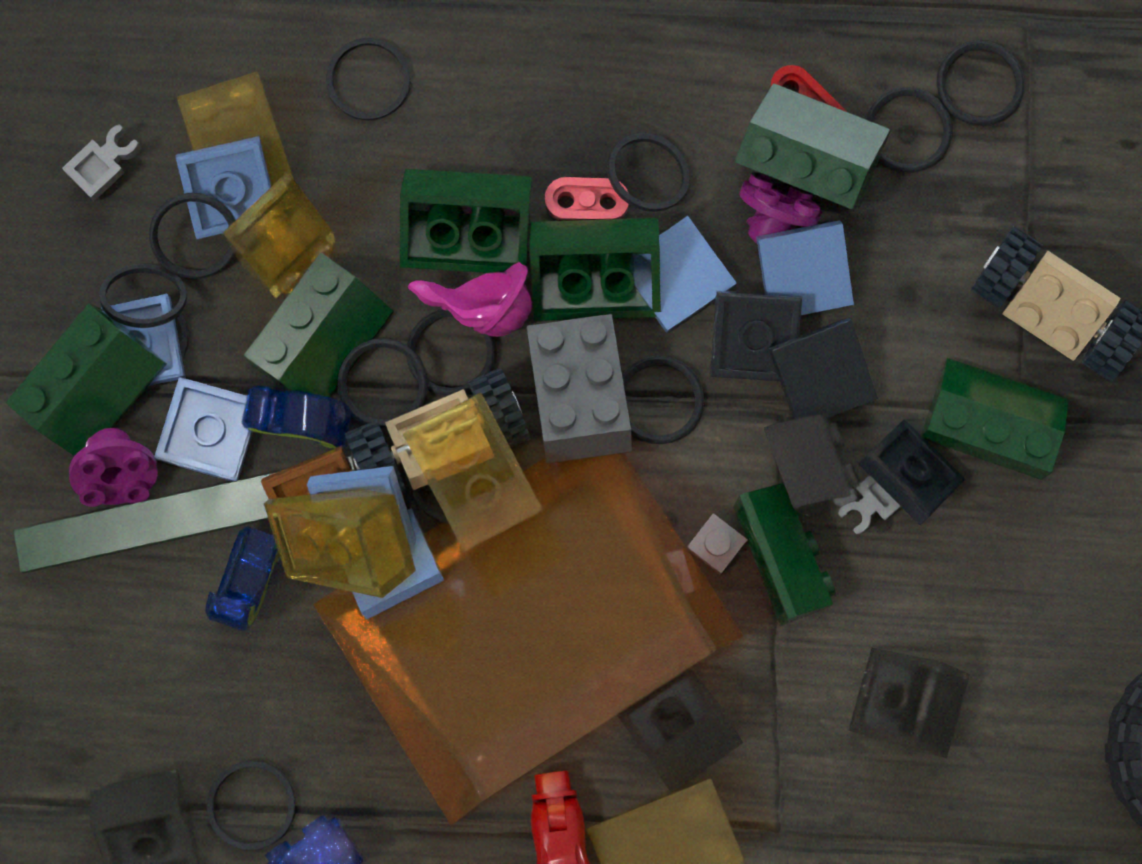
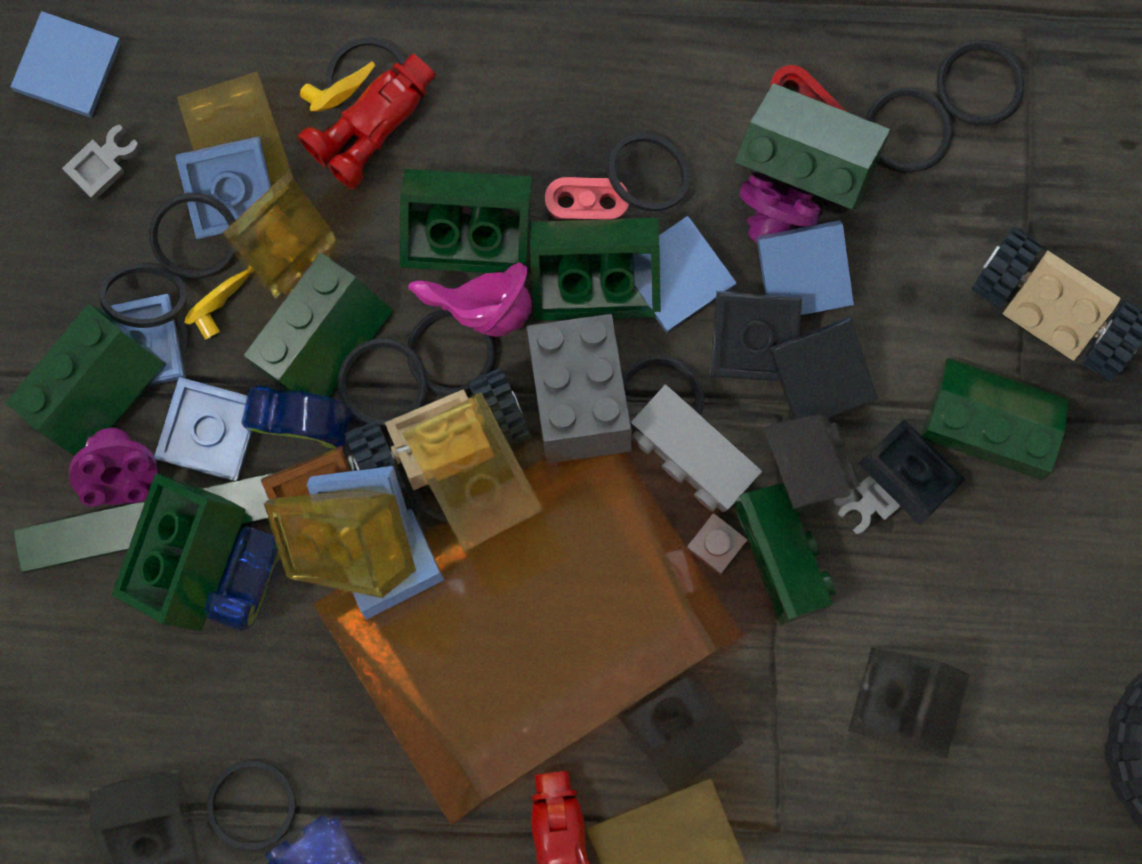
(66, 64): none -> medium blue tile
(178, 552): none -> dark green slope
(214, 300): none -> yellow bar
(337, 93): none -> yellow bar
(371, 118): none -> red piece
(693, 450): none -> light grey brick

